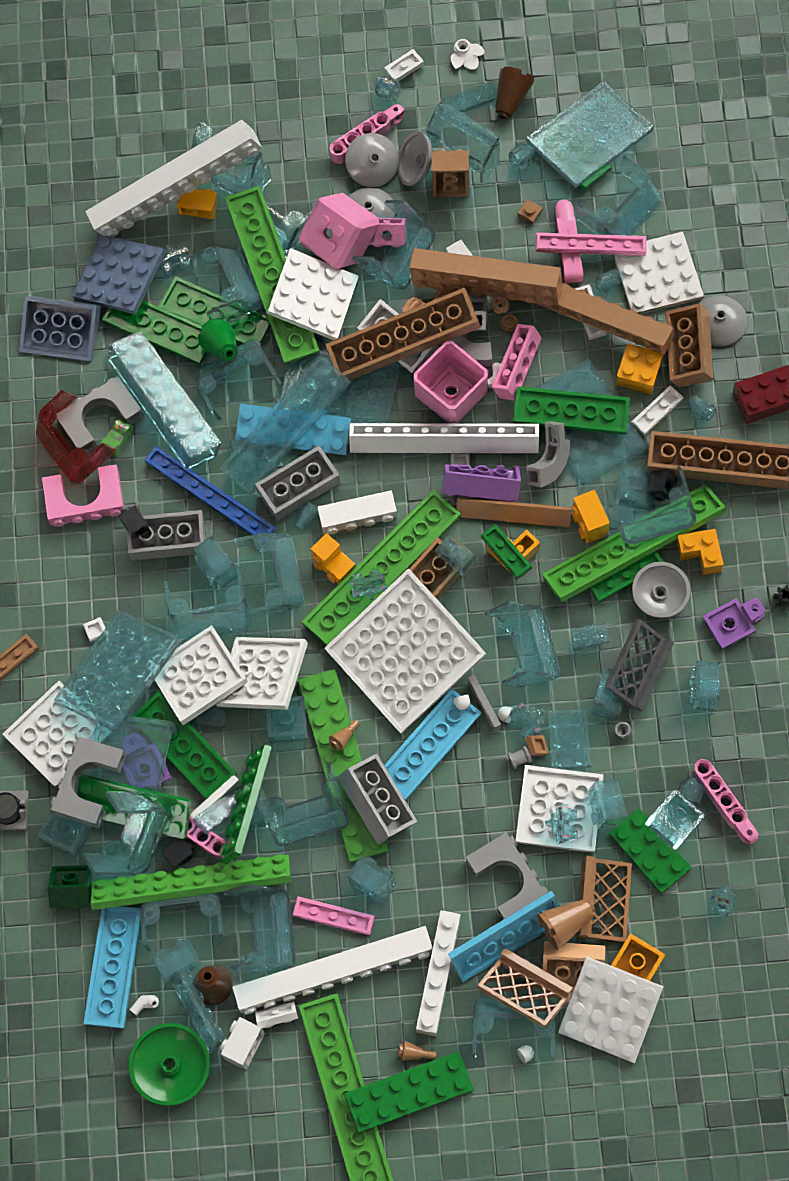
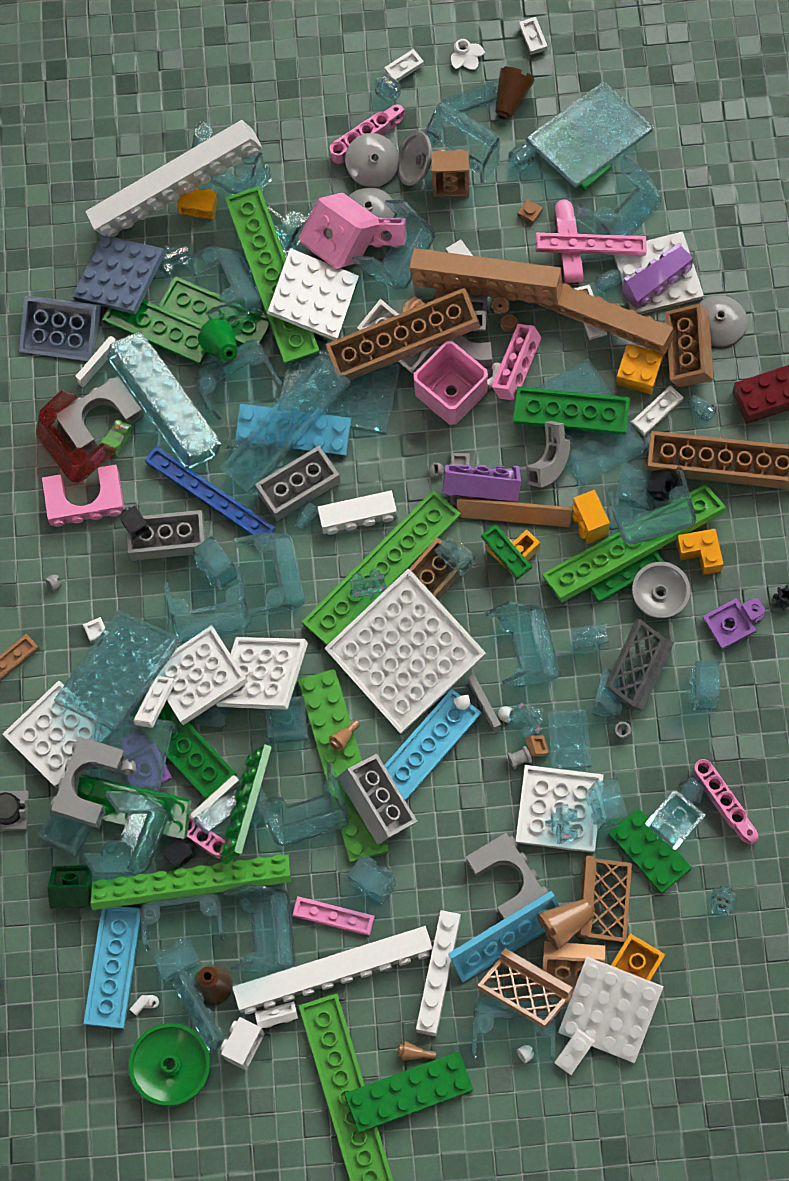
(52, 582): none -> light grey hinge
(94, 363): none -> white tile
(128, 768): none -> light grey hinge
(154, 701): none -> white tile
(329, 558): light orange brick -> none
(432, 470): none -> light grey hinge
(443, 438): white brick -> none
(533, 35): none -> white plate
(574, 1051): none -> white plate
(656, 276): none -> medium lavender wedge

